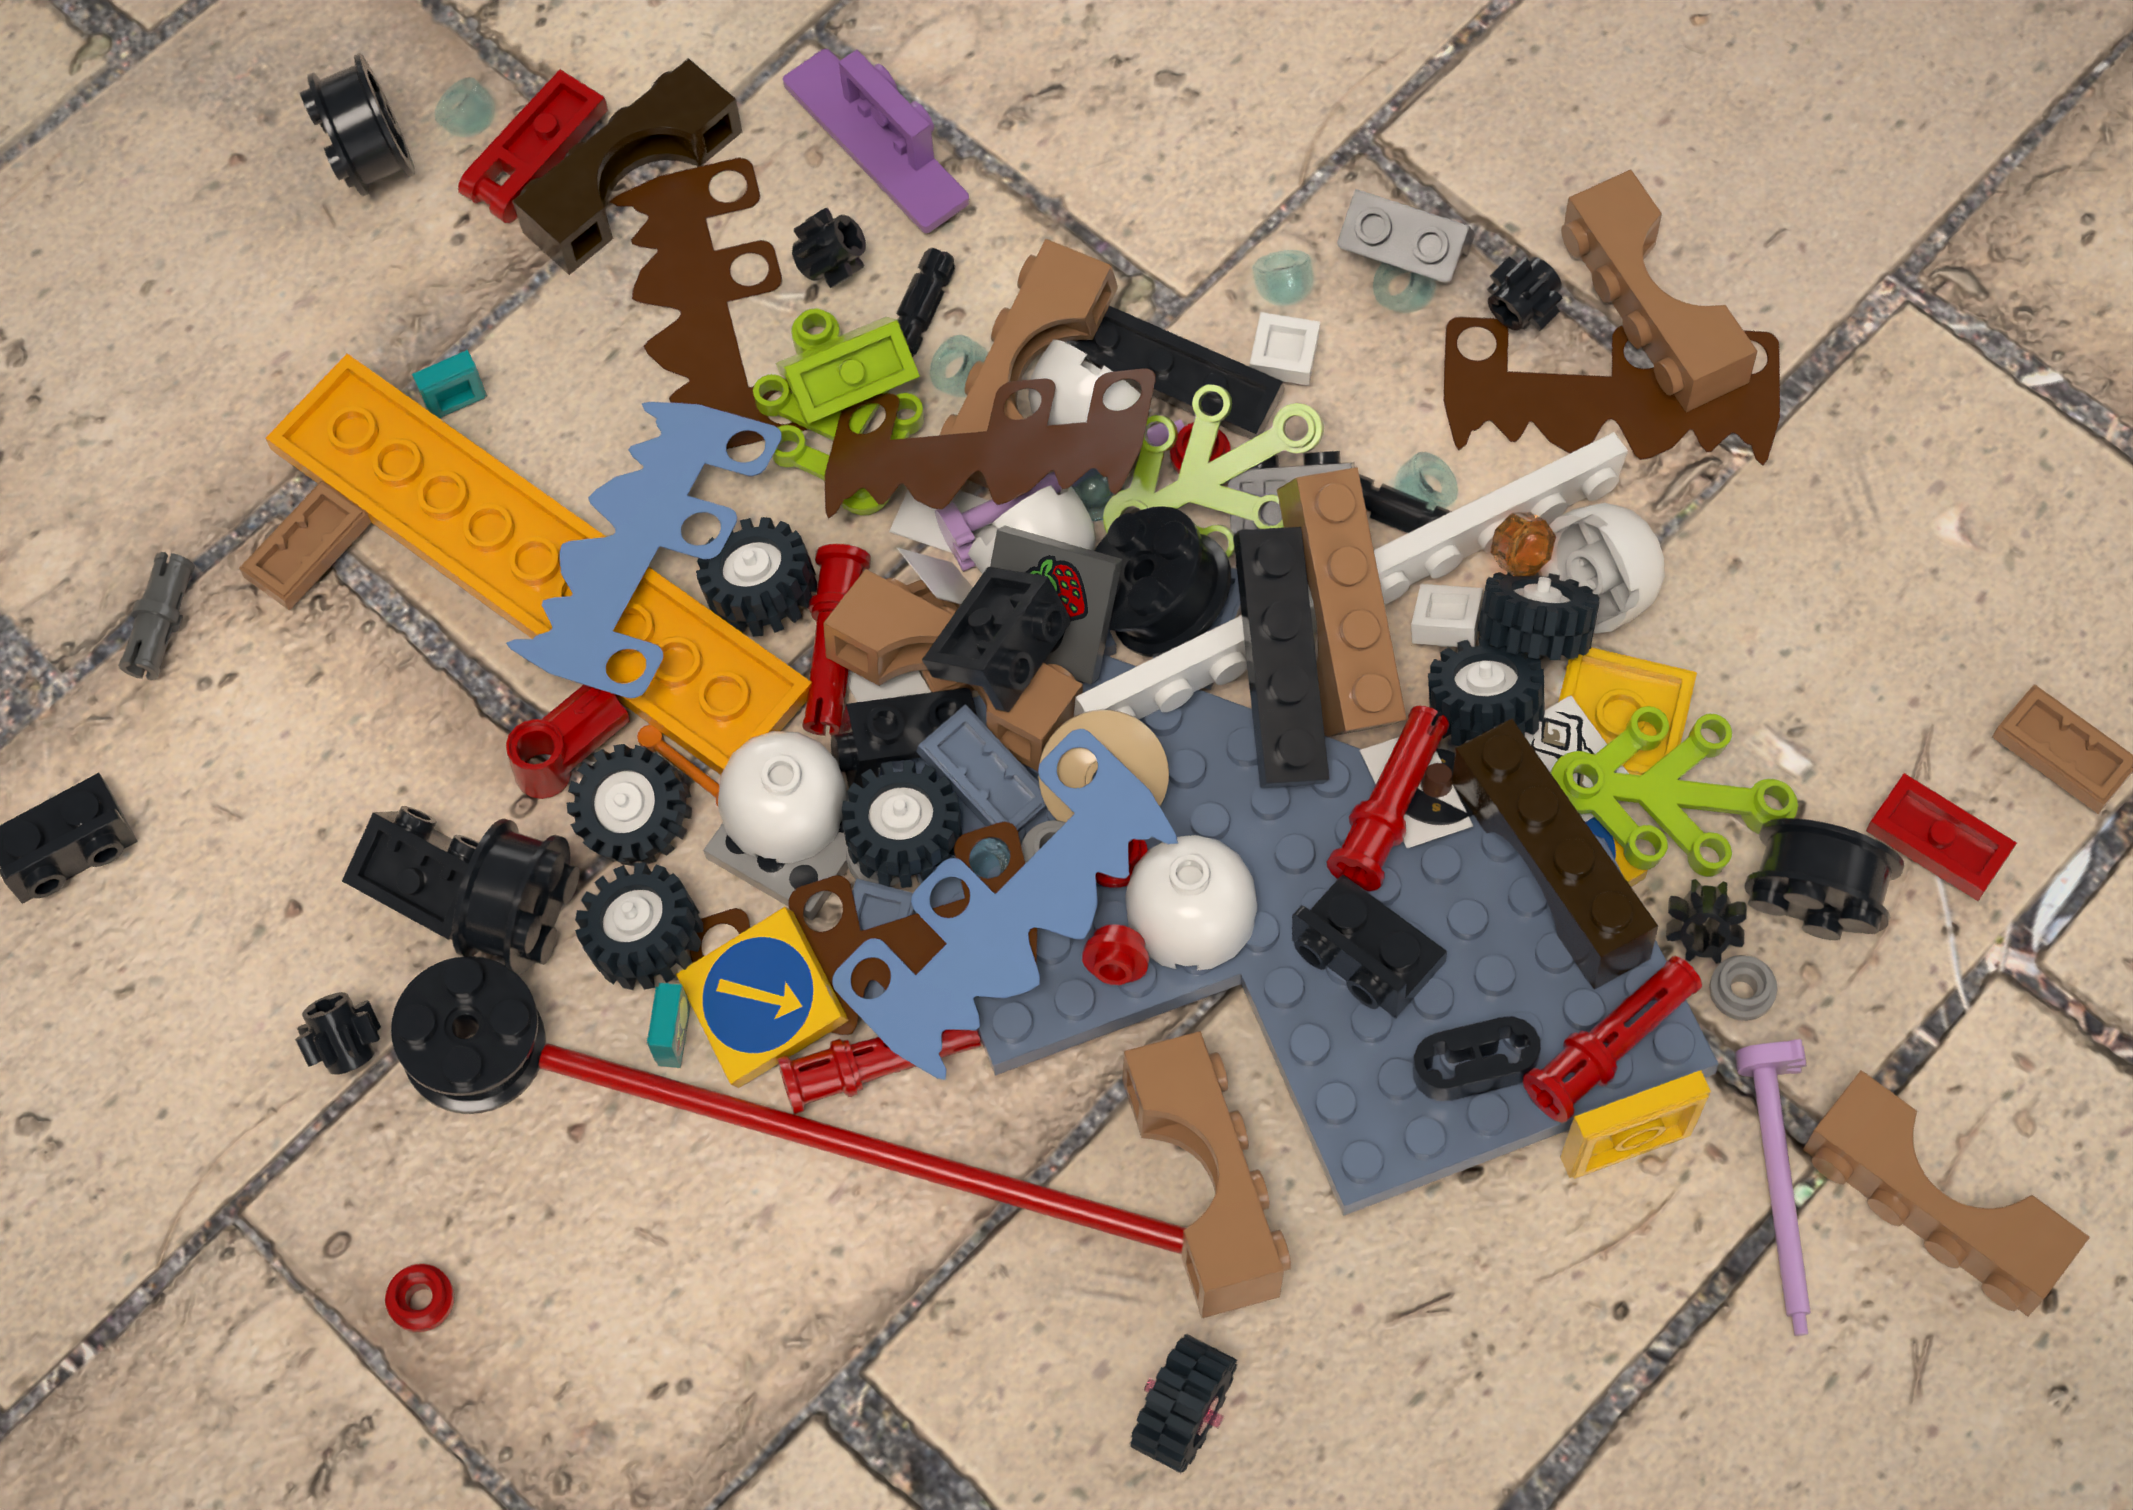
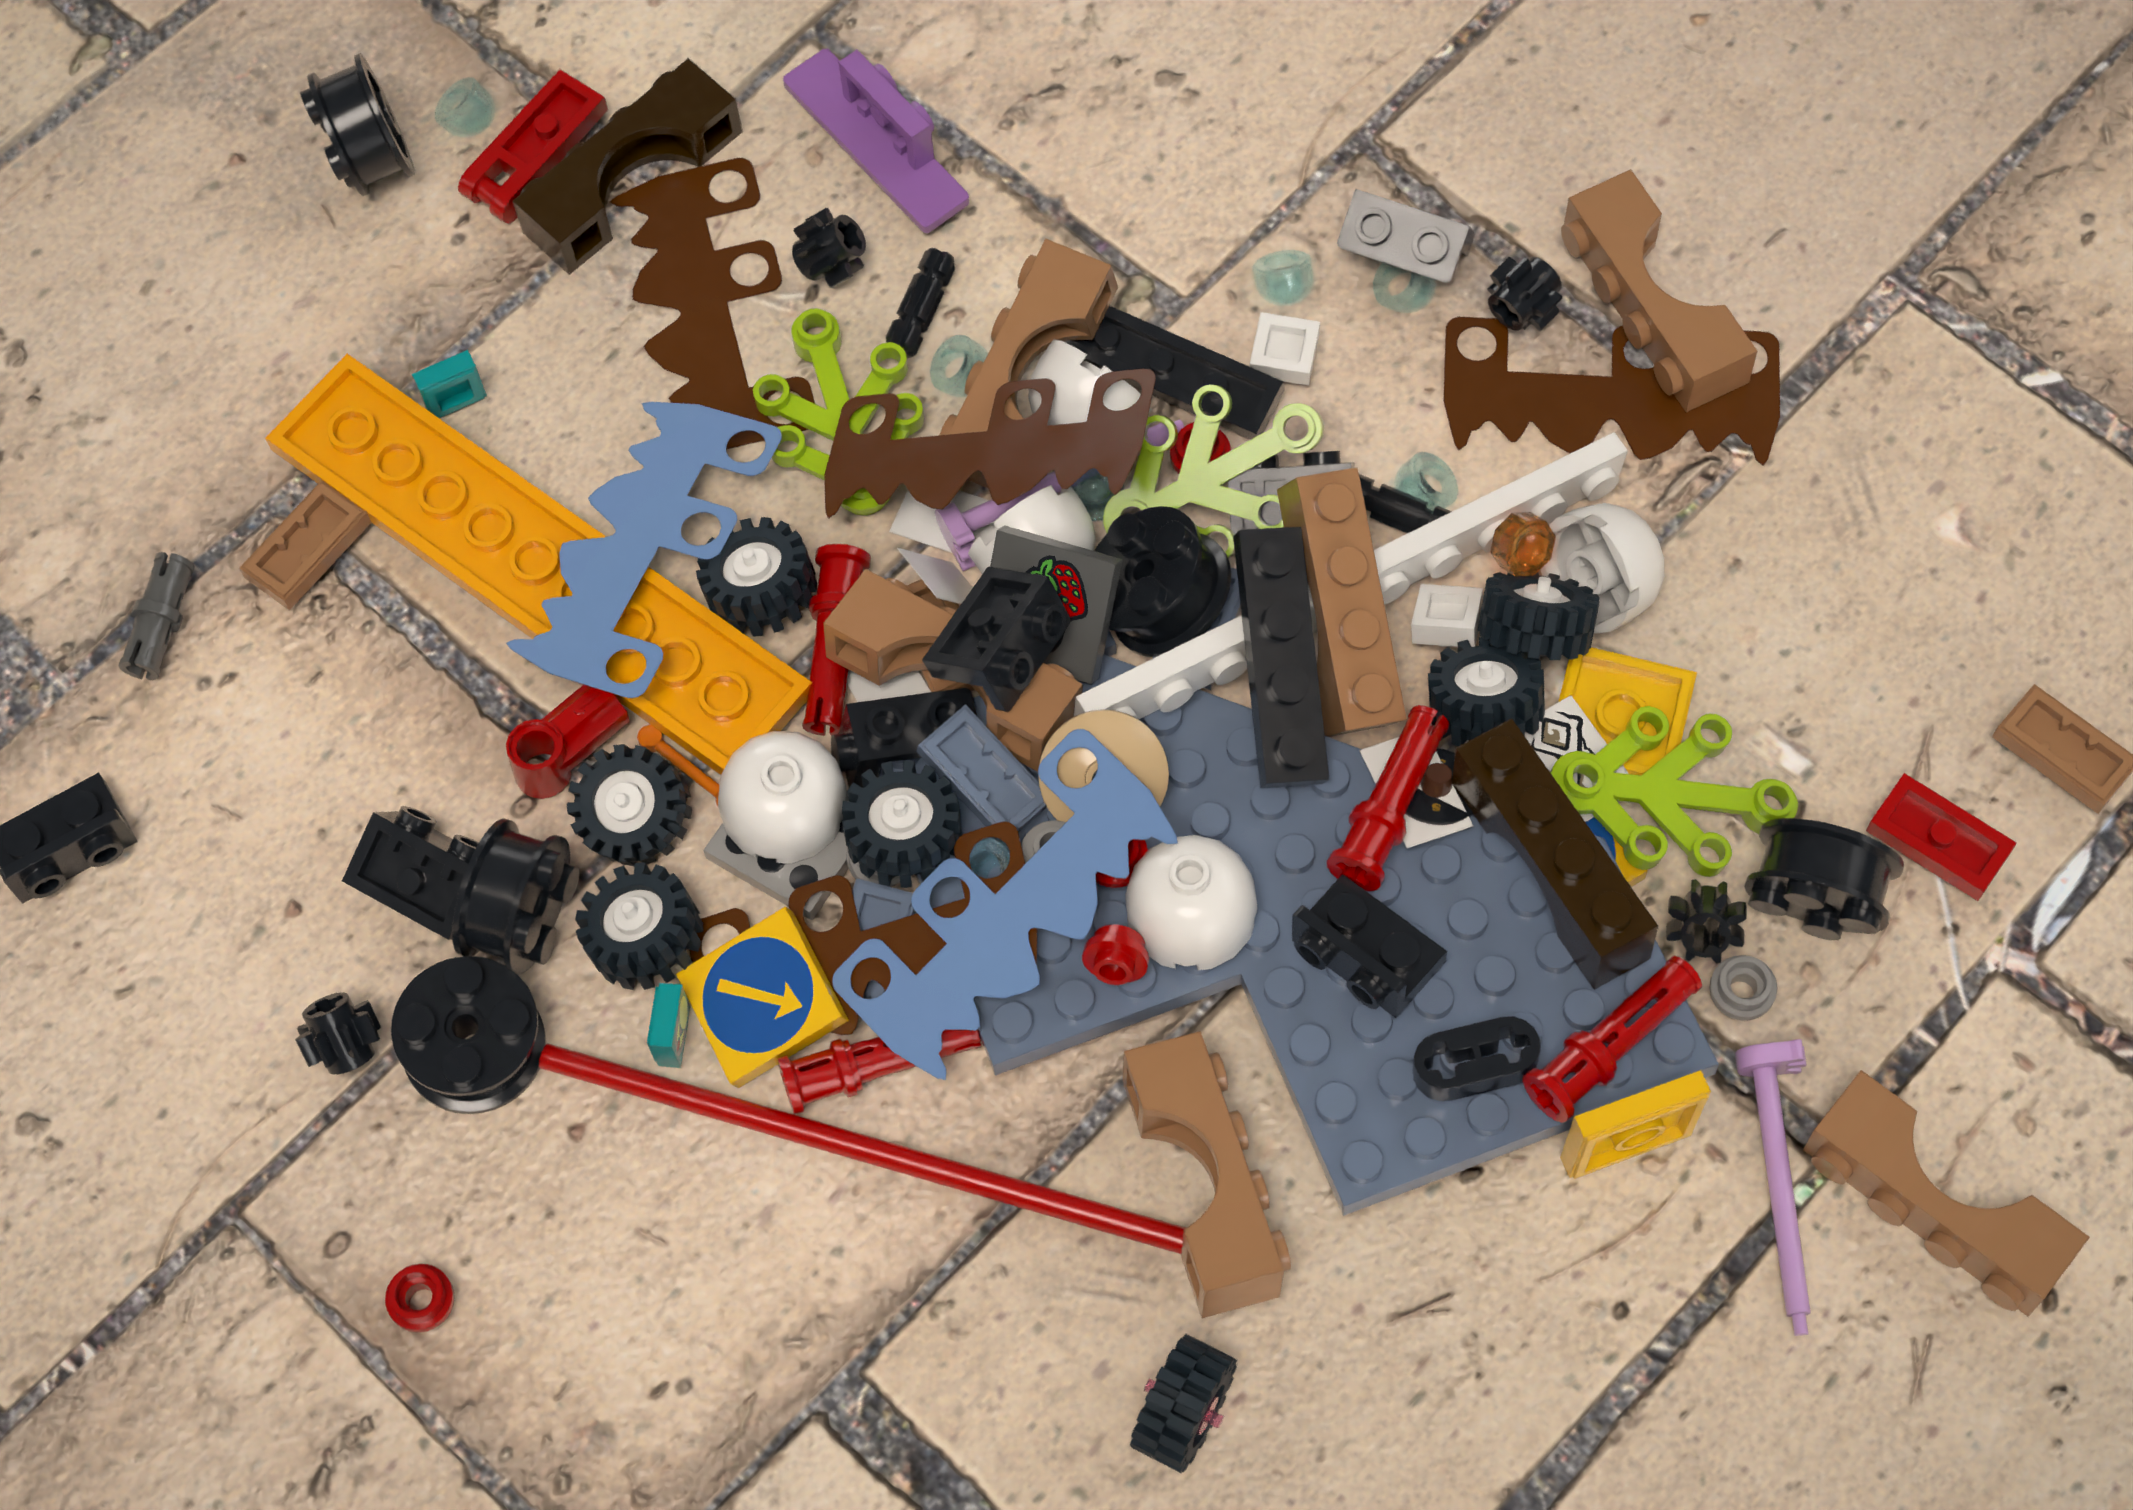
(849, 369): lime panel -> none

